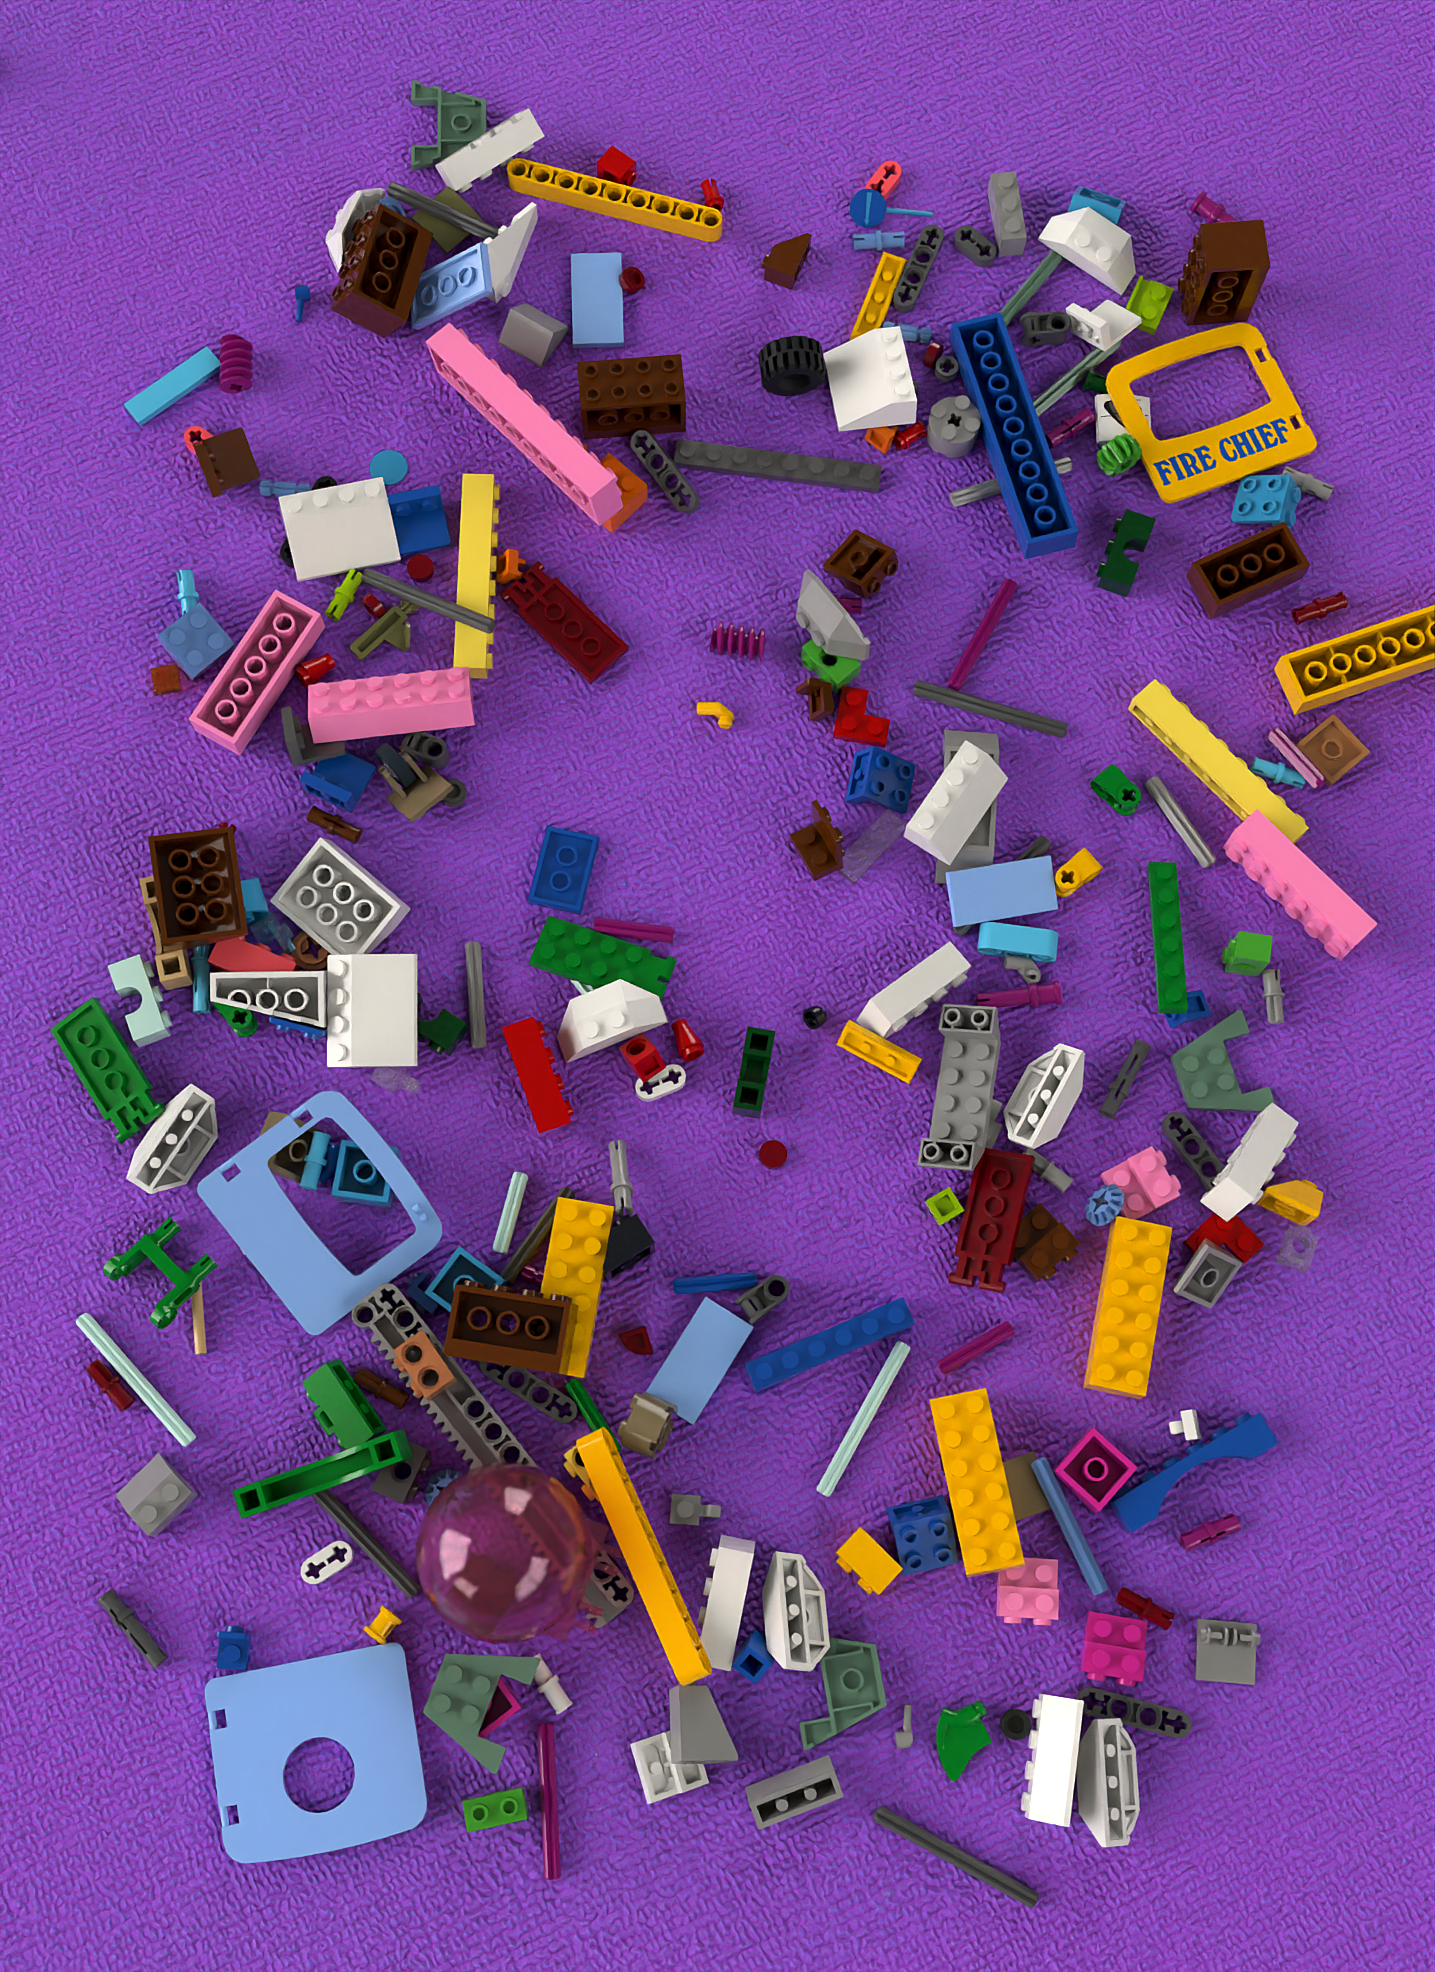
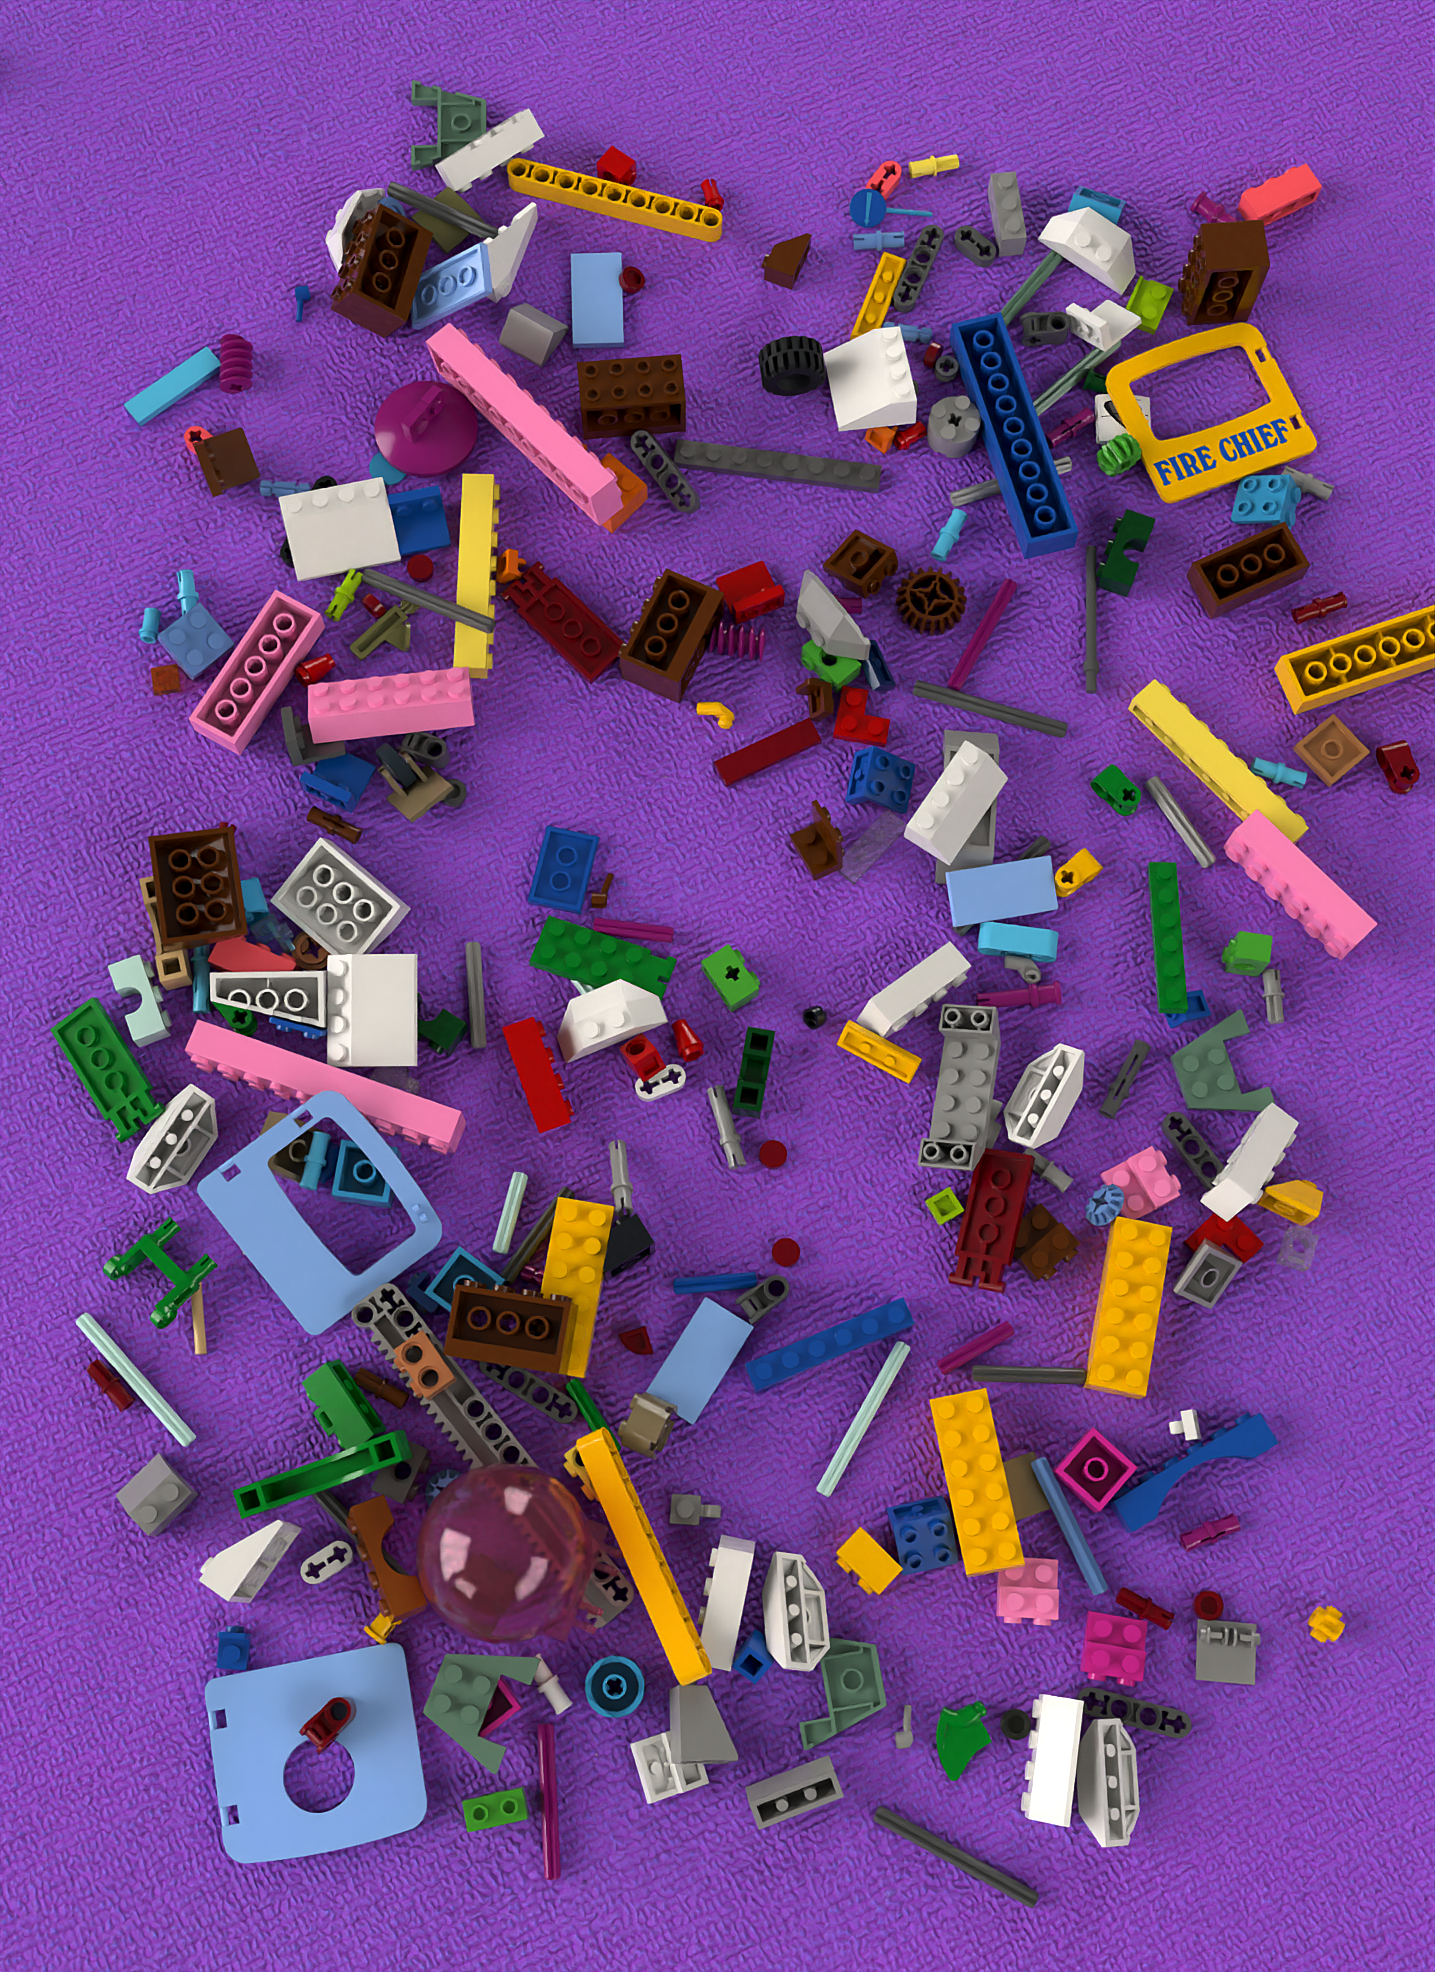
(136, 1633): dark grey pin -> none
(150, 626): none -> medium azure pin
(245, 1566): none -> white slope
(303, 1078): none -> bright pink brick
(325, 1727): none -> dark red piece
(399, 1593): none -> dark orange arch
(426, 429): none -> magenta bracket
(598, 1688): none -> dark azure brick
(599, 899): none -> reddish brown hand
(671, 635): none -> reddish brown brick
(729, 1138): none -> light grey pin
(732, 992): none -> bright green brick
(750, 592): none -> red bracket
(767, 752): none -> dark red tile
(785, 1252): none -> dark red tile
(876, 670): none -> dark blue plate
(933, 165): none -> light yellow axle
(949, 535): none -> medium azure pin
(952, 607): none -> reddish brown gear
(1024, 1374): none -> dark grey axle
(1091, 664): none -> dark grey bar
(1208, 1605): none -> dark red tile
(1280, 195): none -> coral brick
(1296, 757): axle -> none
(1326, 1623): none -> yellow gear
(1398, 766): none -> dark red piece

